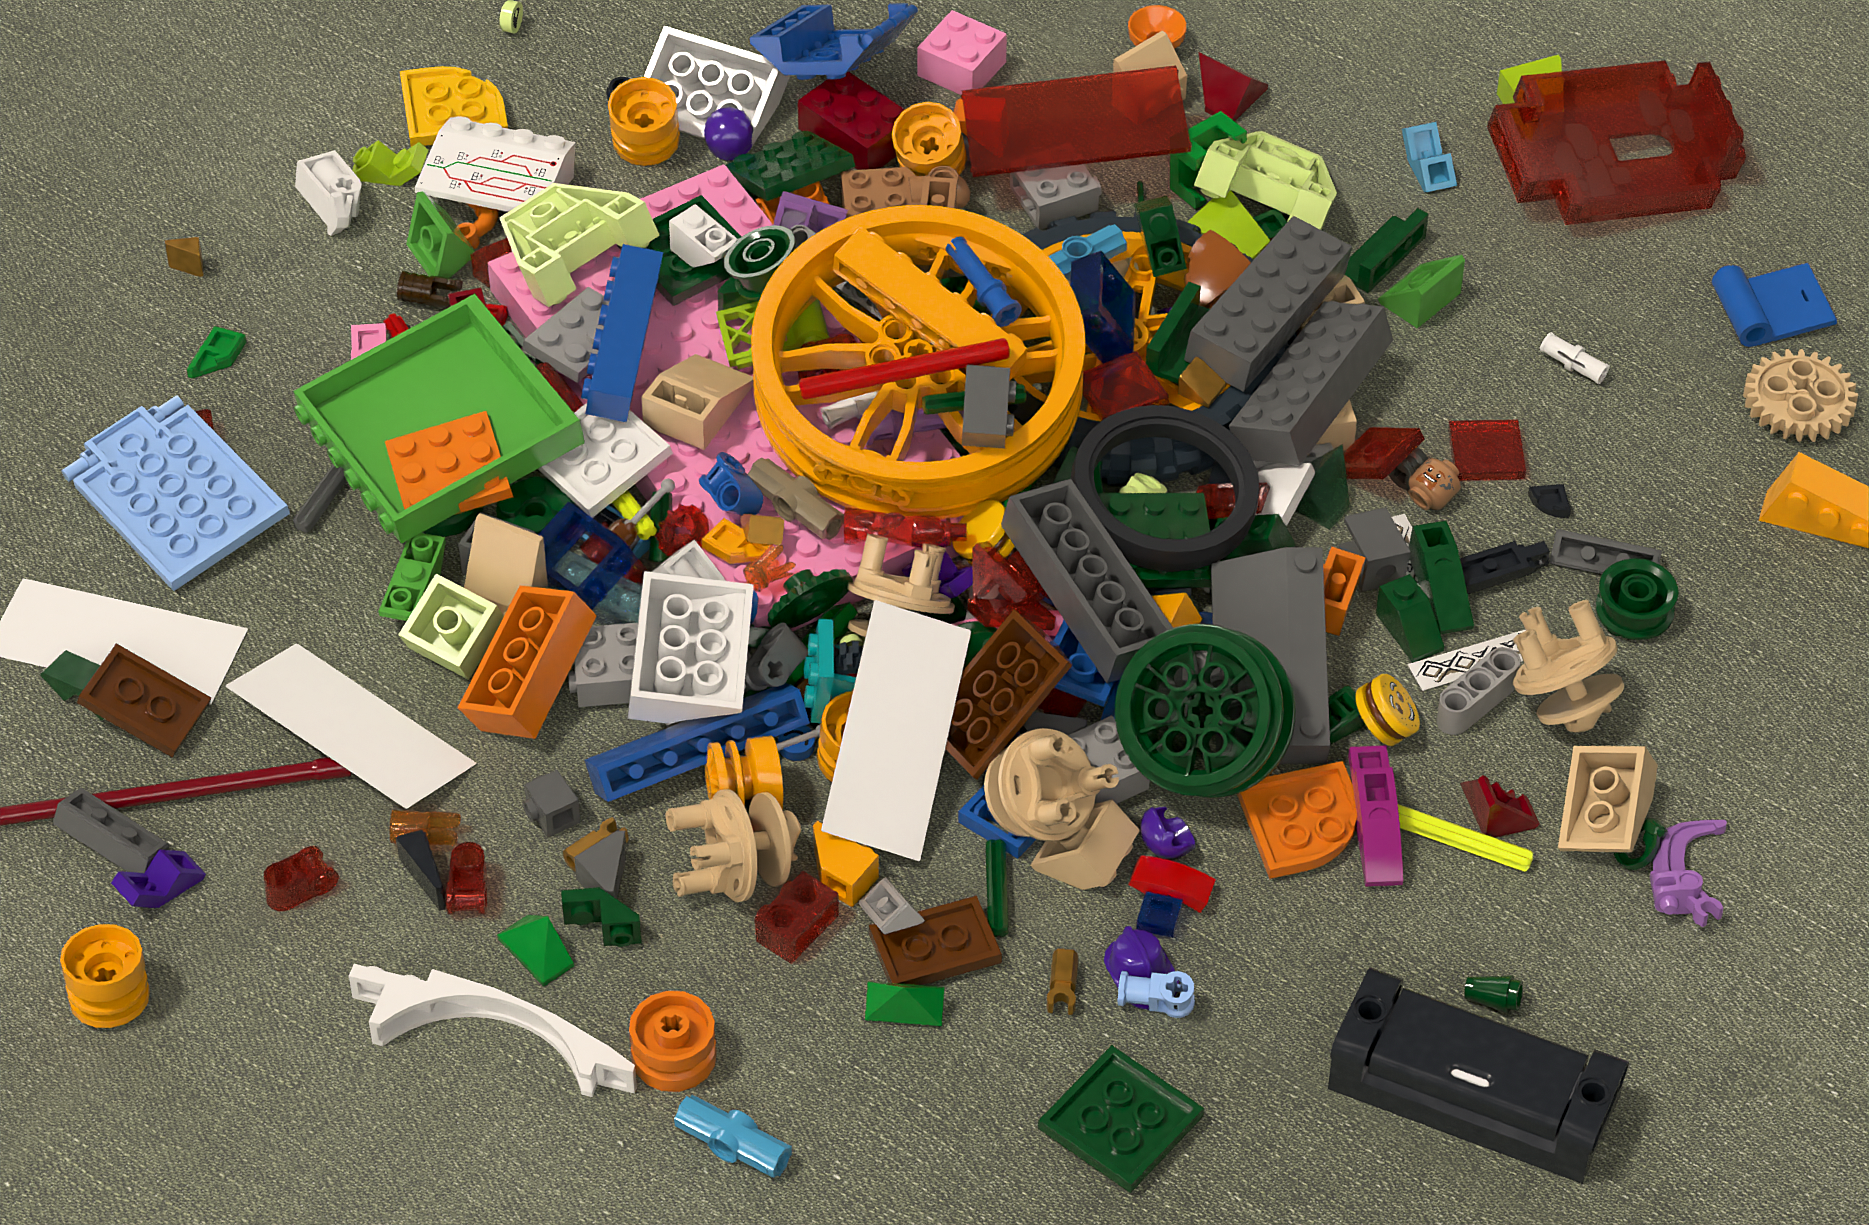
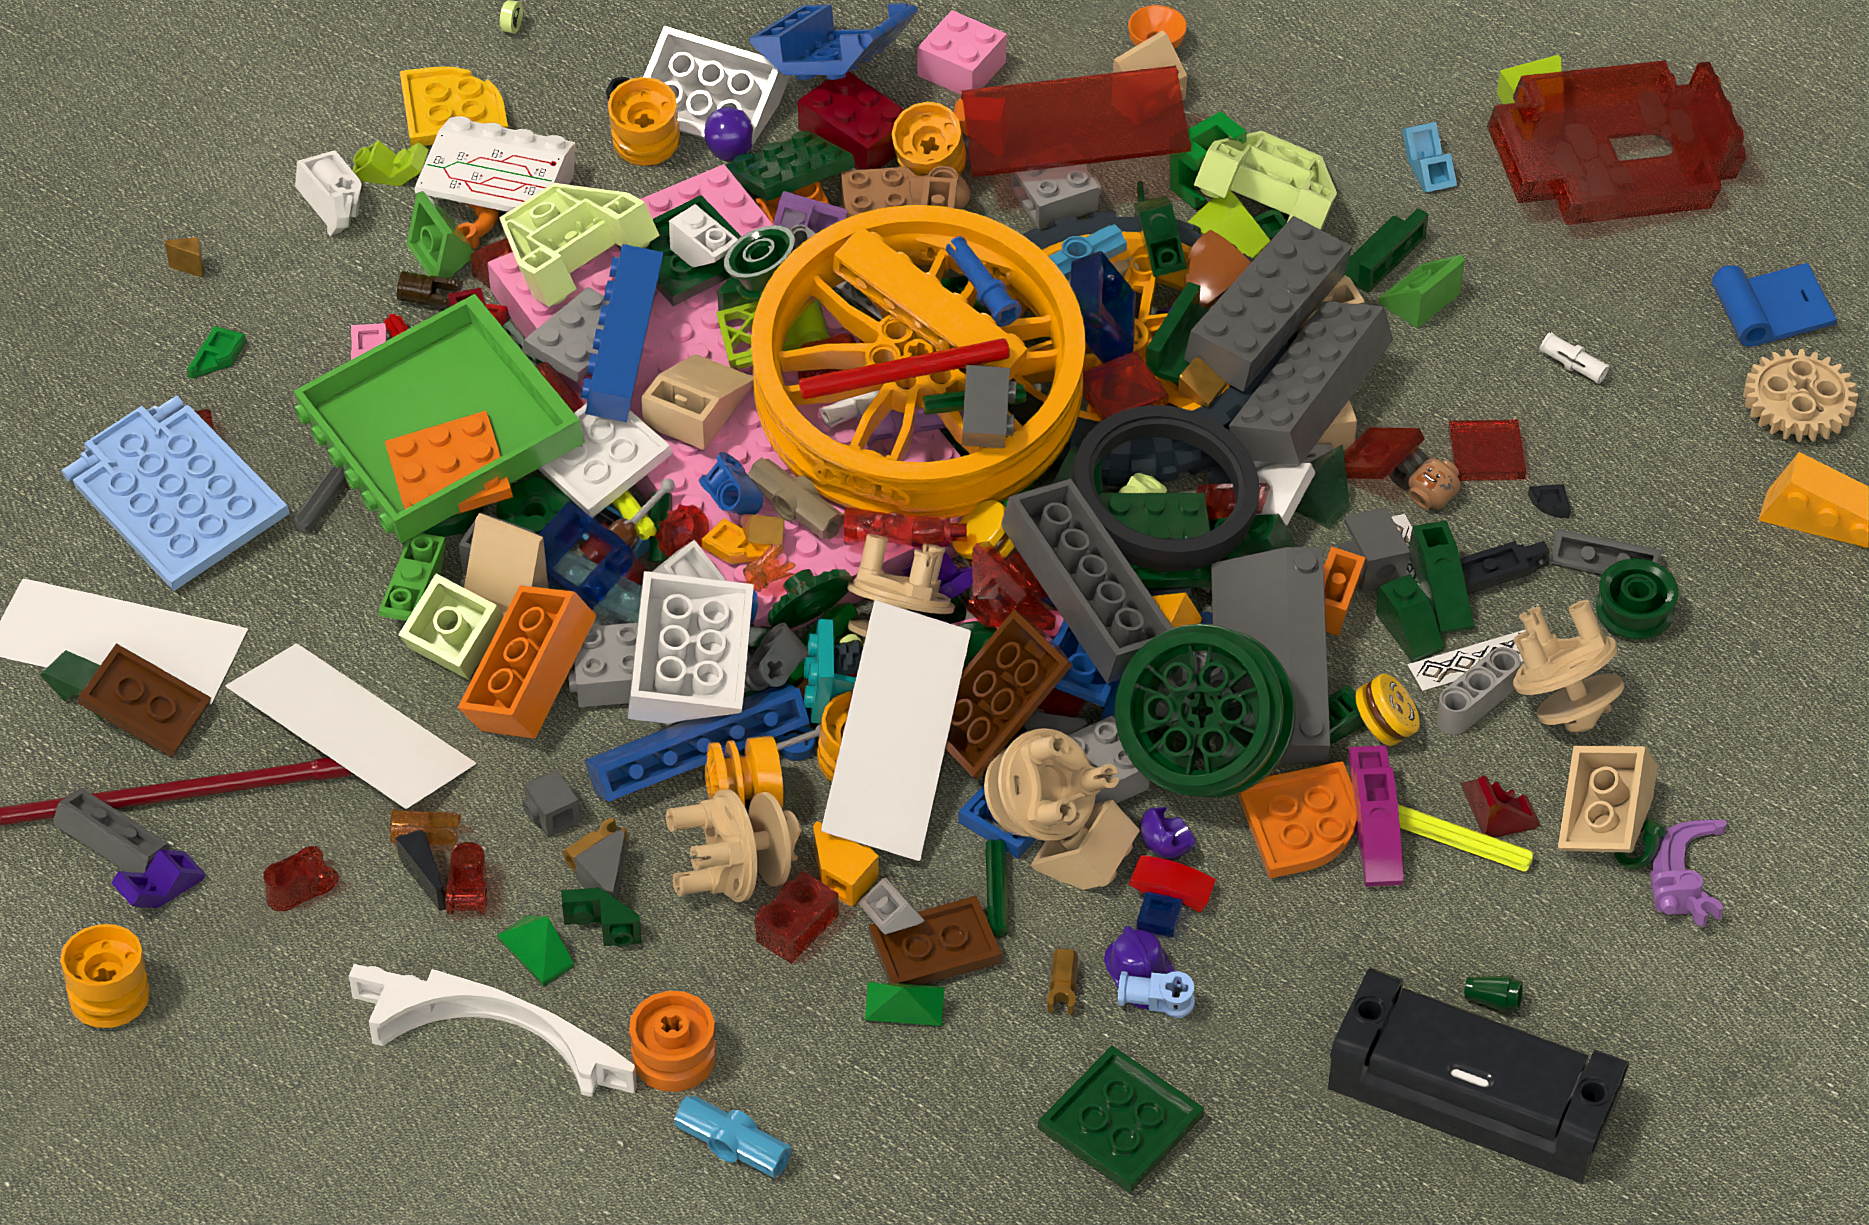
(1228, 88): dark red slope -> none

